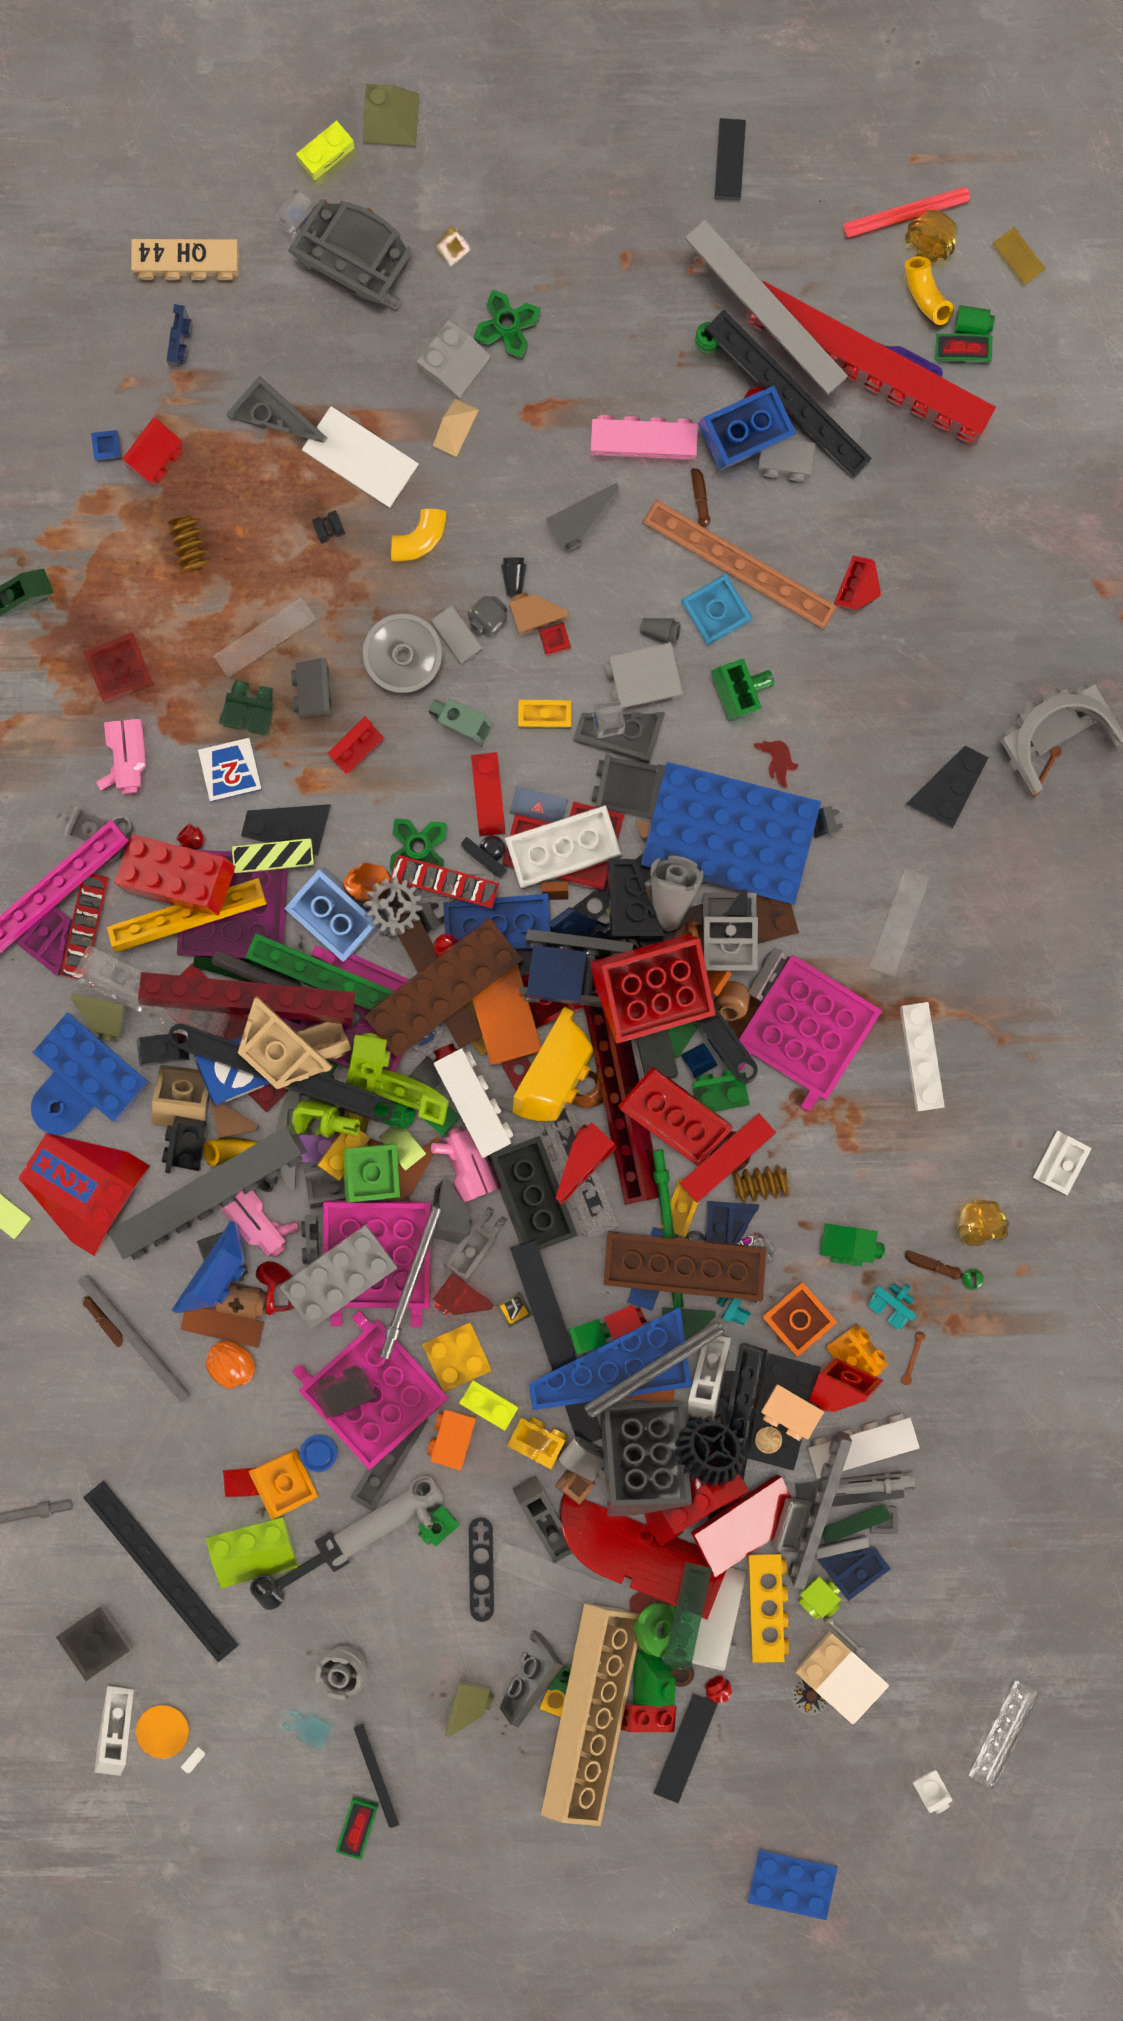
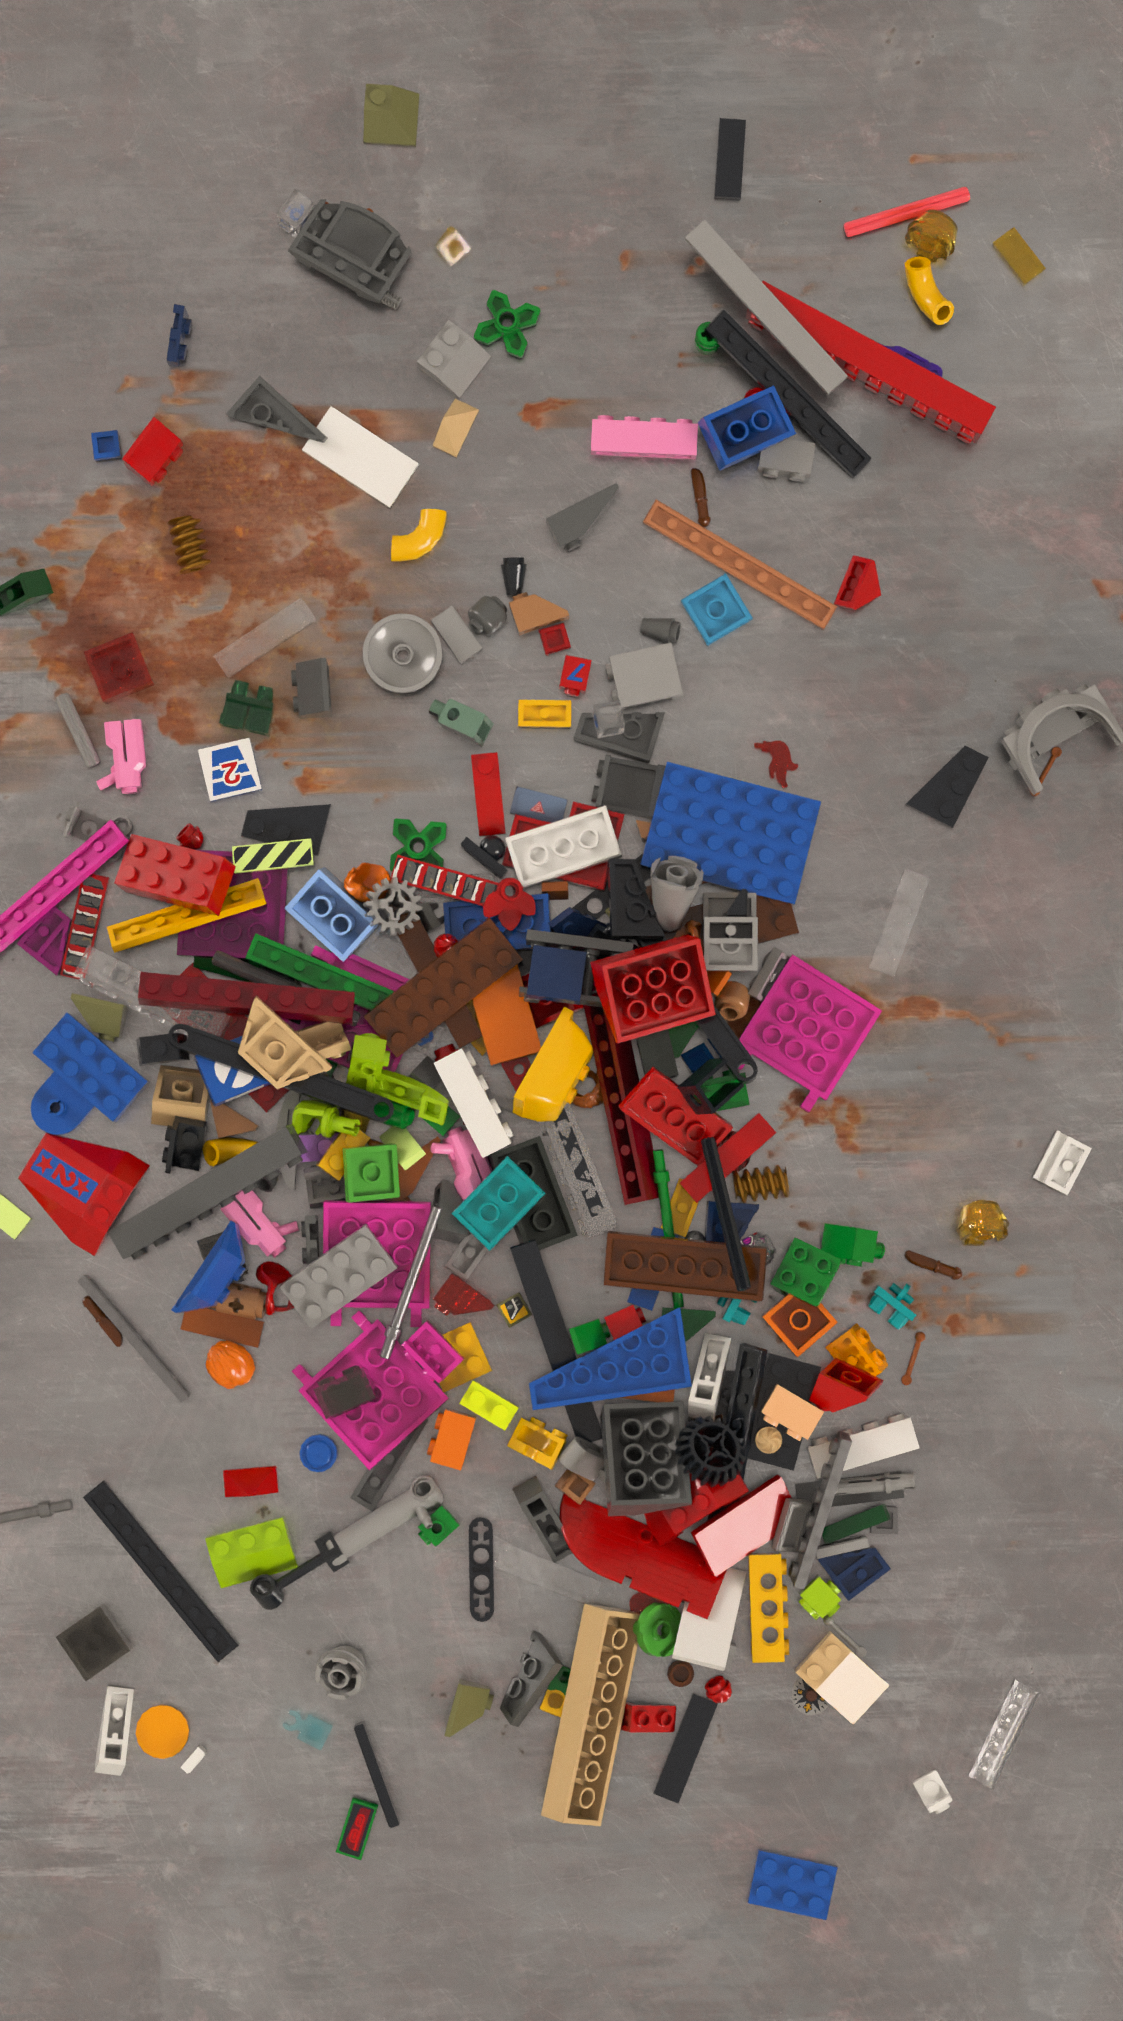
(77, 730): none -> light grey axle
(185, 258): tan brick -> none
(283, 1484): light orange tile -> none
(325, 150): neon yellow brick -> none
(334, 524): black wheel -> none
(355, 745): red bracket -> none
(432, 1352): none -> dark pink bracket
(498, 1203): none -> teal tile
(509, 907): none -> red plate
(575, 675): none -> red brick
(586, 1155): red slope -> none
(652, 1681): green slope -> none
(654, 1369): flat silver axle -> none
(687, 1617): clear green plate -> none
(700, 1076): none -> black piece
(725, 1214): none -> black axle
(739, 689): green brick -> none
(805, 1272): none -> green bracket
(826, 822): dark grey tile -> none
(922, 1057): white brick -> none
(963, 347): slope -> none
(966, 1279): green hinge -> none
(974, 320): green brick -> none

